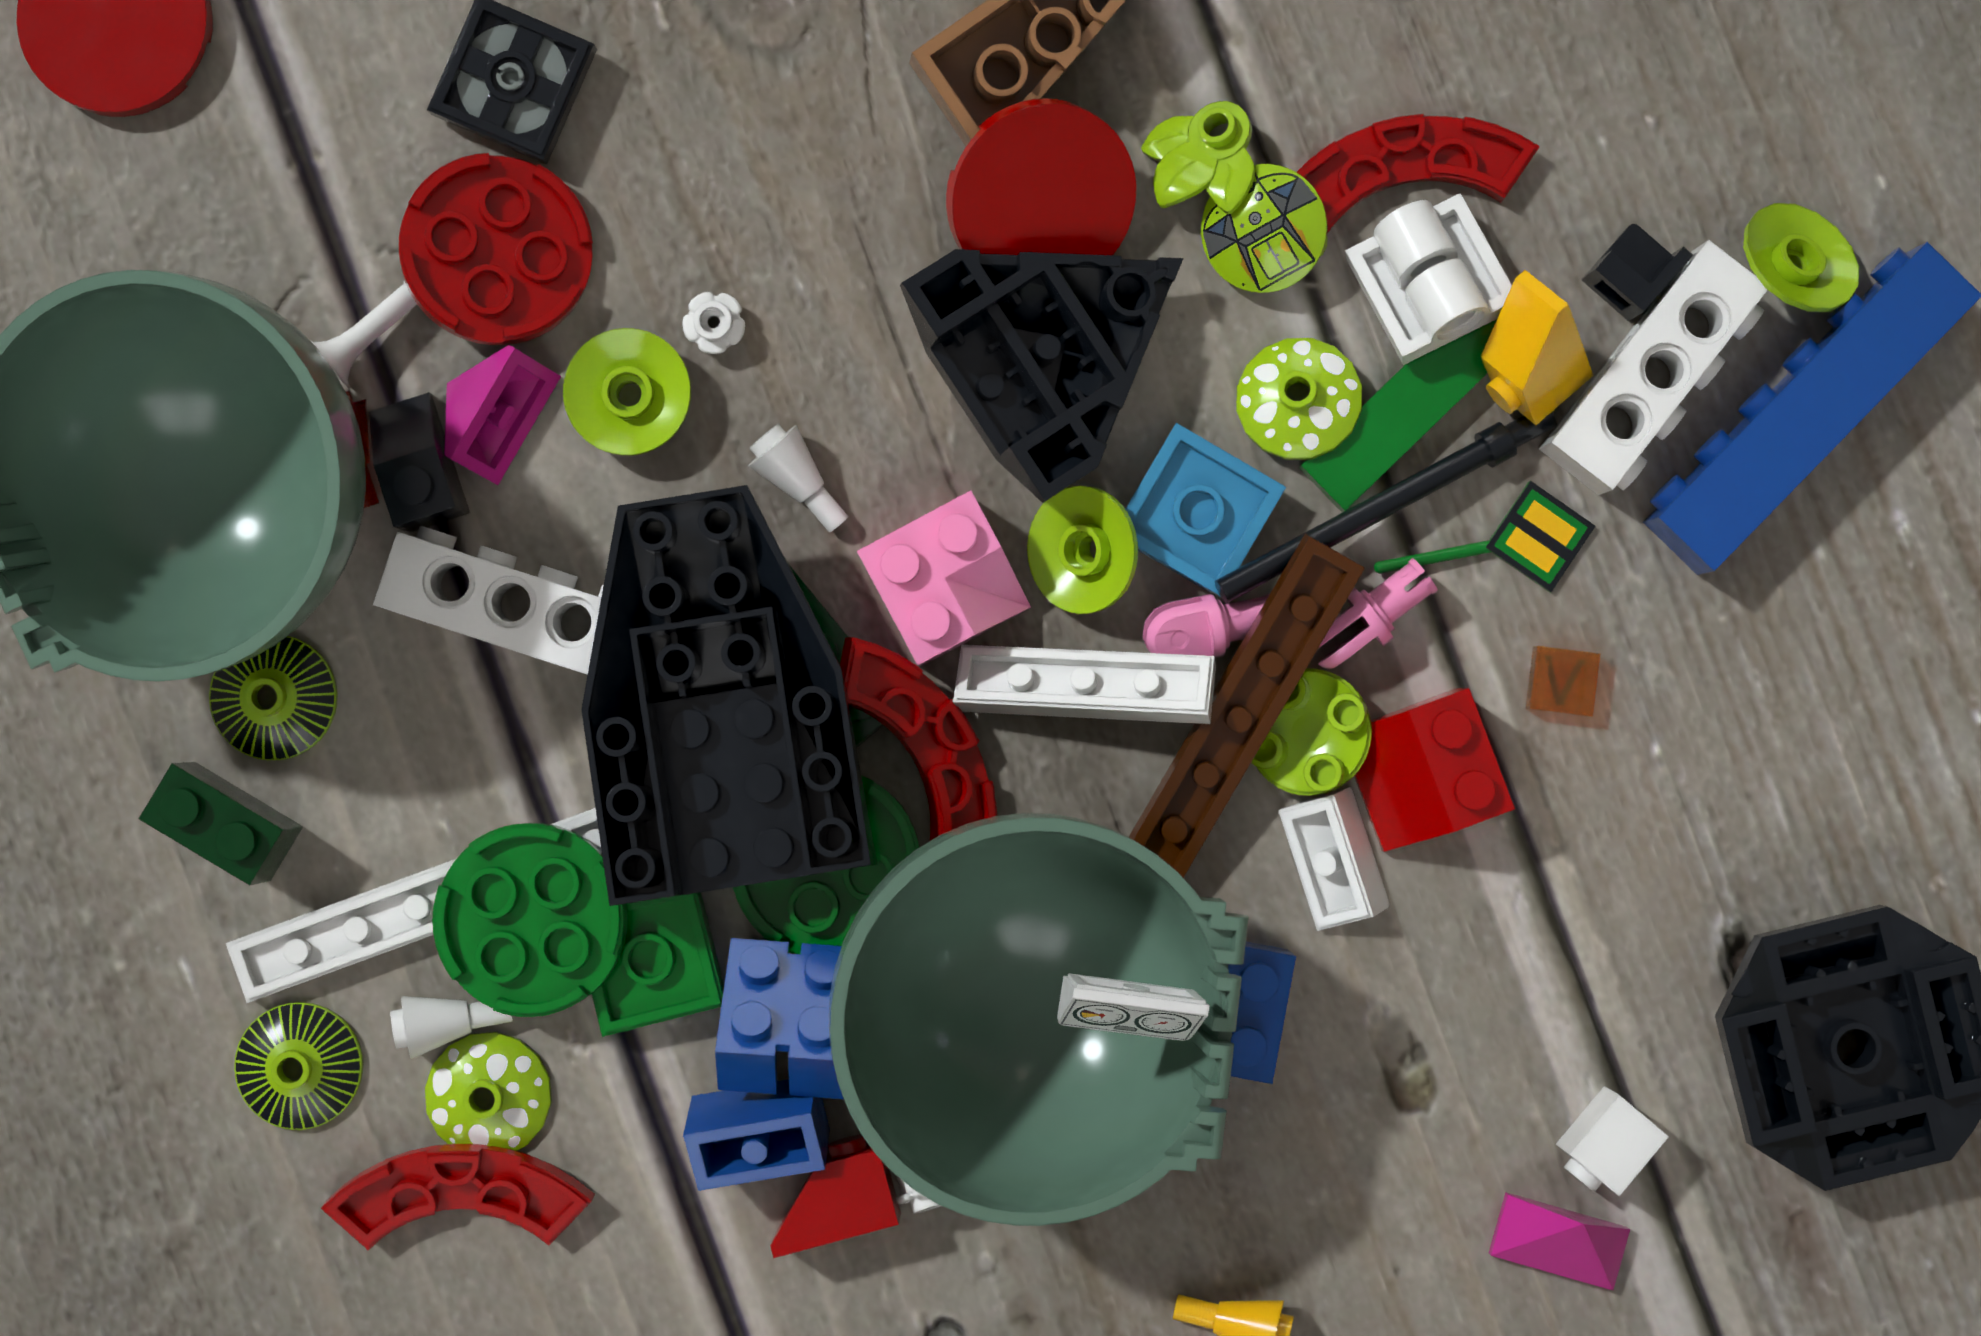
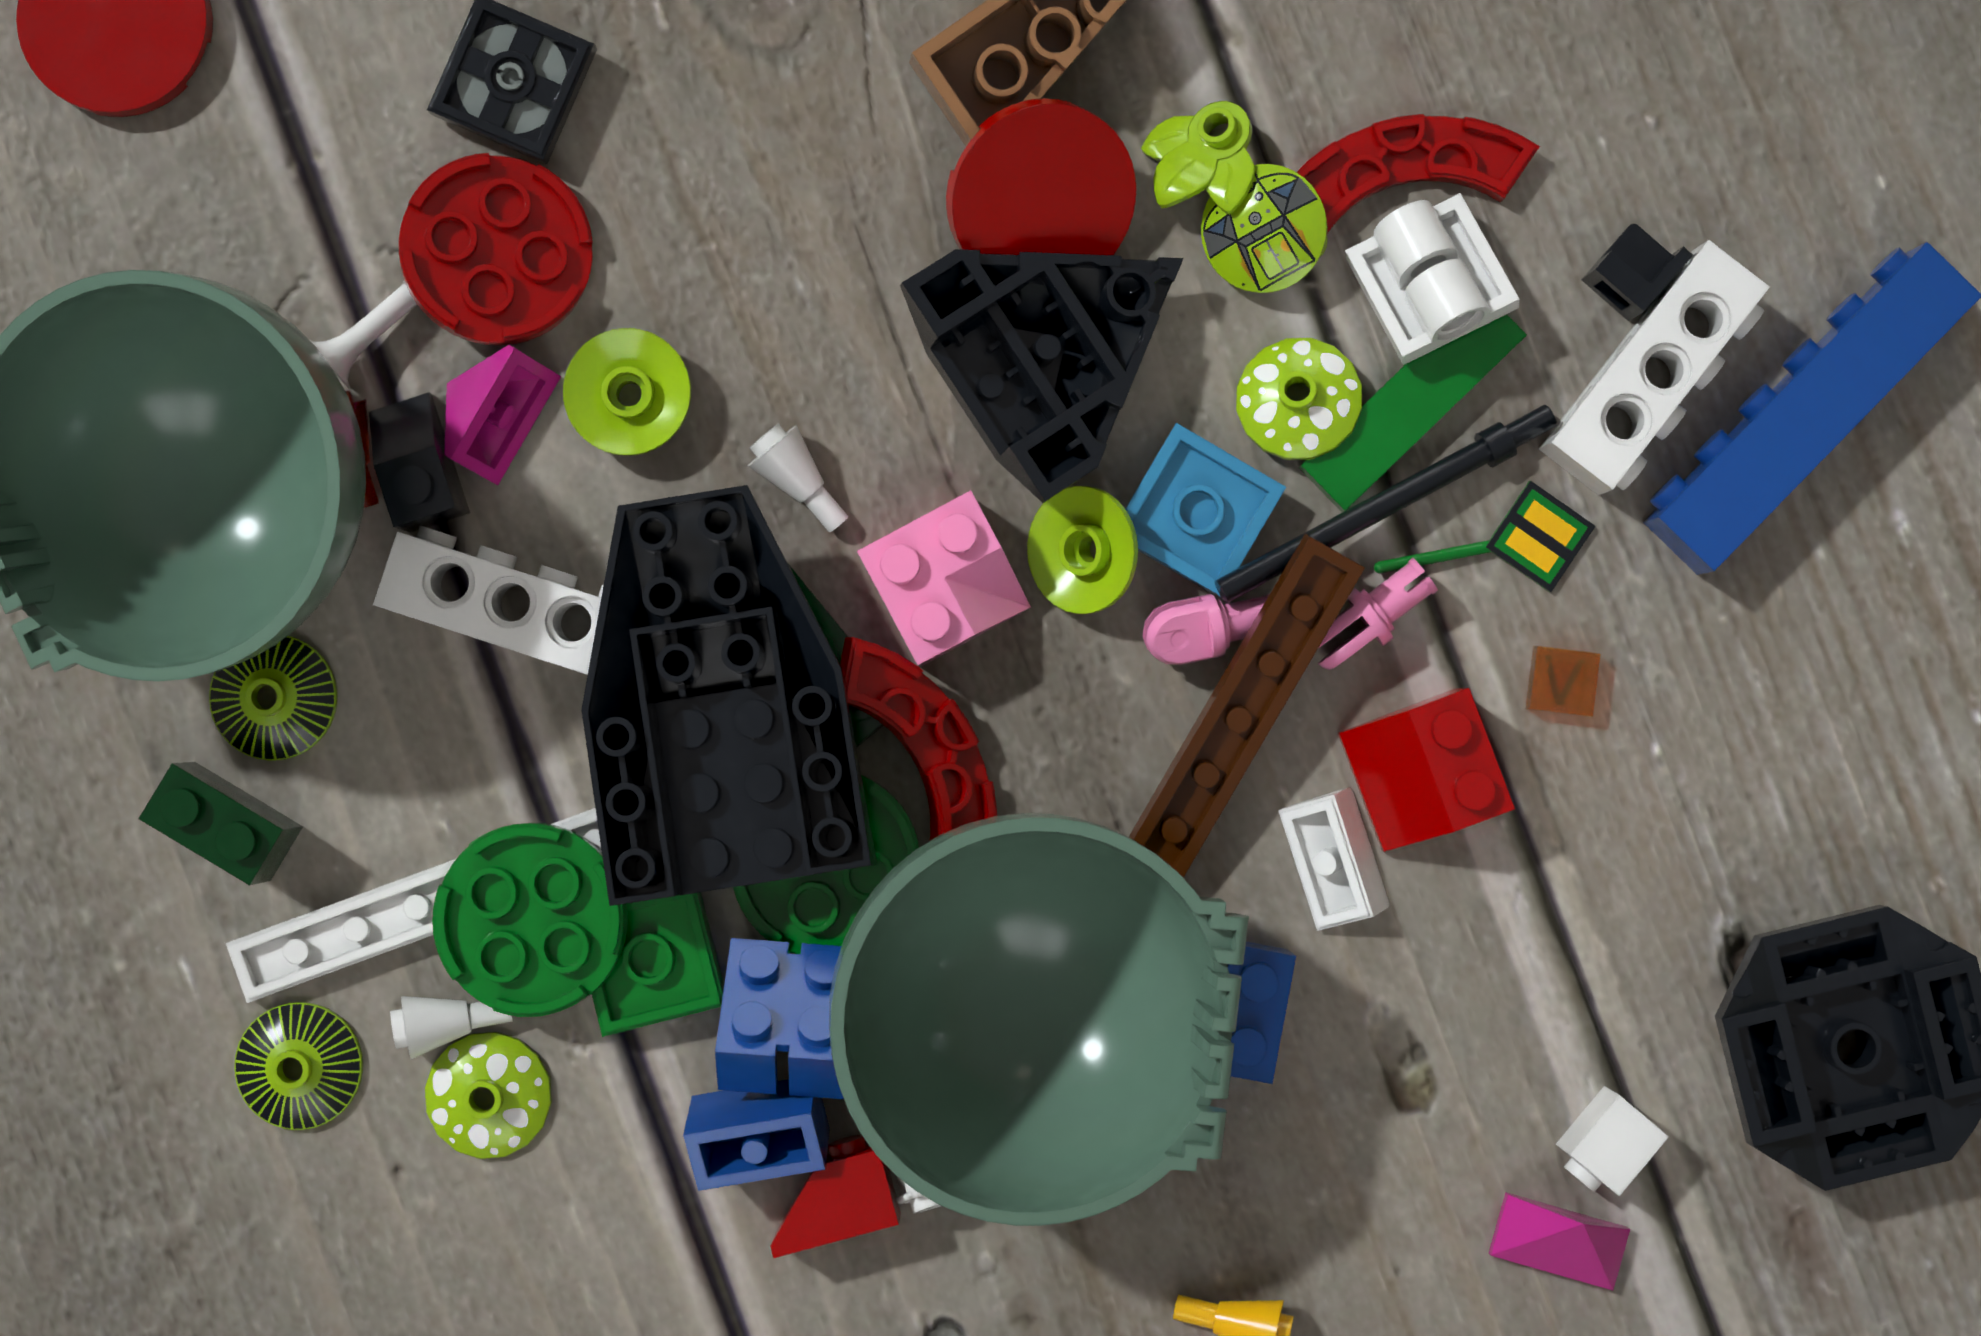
(458, 1177): red tile -> none
(714, 339): white plate -> none
(1085, 684): white tile -> none
(1130, 1007): white slope -> none
(1317, 736): lime dish -> none
(1534, 351): yellow slope -> none
(1801, 257): lime dish -> none

